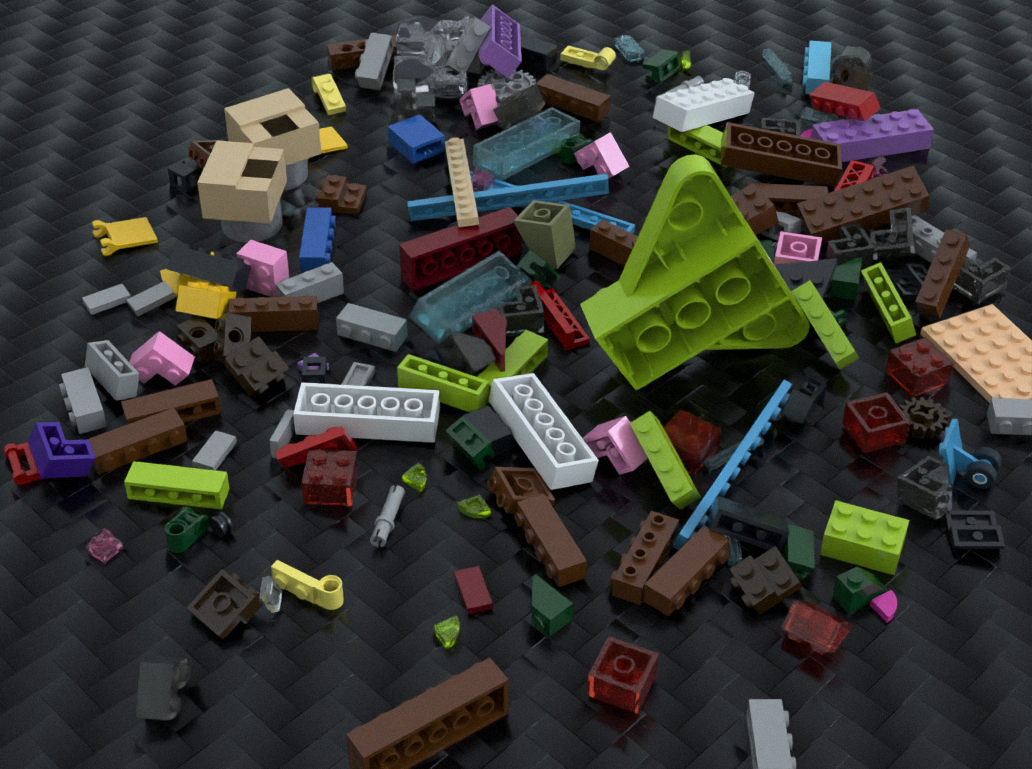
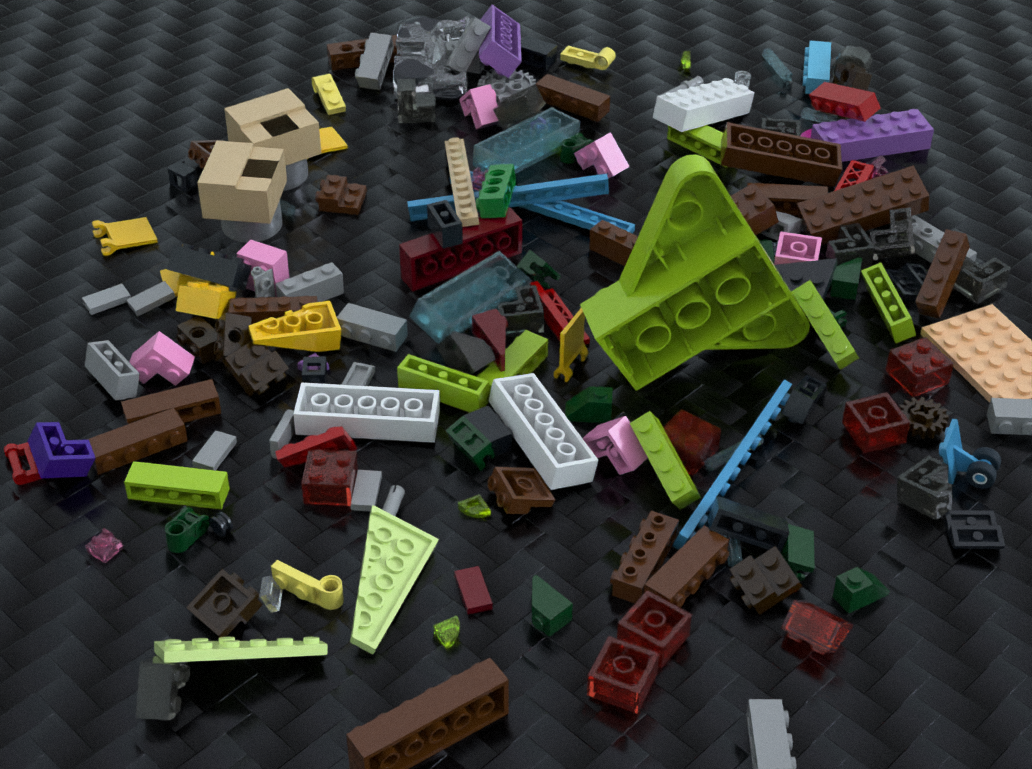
(82, 400): light grey brick -> none
(228, 648): none -> yellowish green wing
(263, 282): none -> light grey hinge
(307, 329): none -> yellow wedge
(317, 238): blue brick -> none
(366, 490): none -> light grey tile
(389, 569): none -> yellowish green wing
(415, 477): clear neon green tile -> none
(416, 138): blue brick -> none
(444, 224): none -> black brick
(496, 191): none -> green brick
(547, 231): olive slope -> none
(551, 540): reddish brown brick -> none
(571, 345): none -> yellow flag
(590, 405): none -> dark green slope
(629, 48): clear light blue plate -> none
(655, 626): none -> clear red brick
(662, 65): dark green hinge -> none
(864, 537): lime brick -> none
(885, 605): dark pink tile -> none

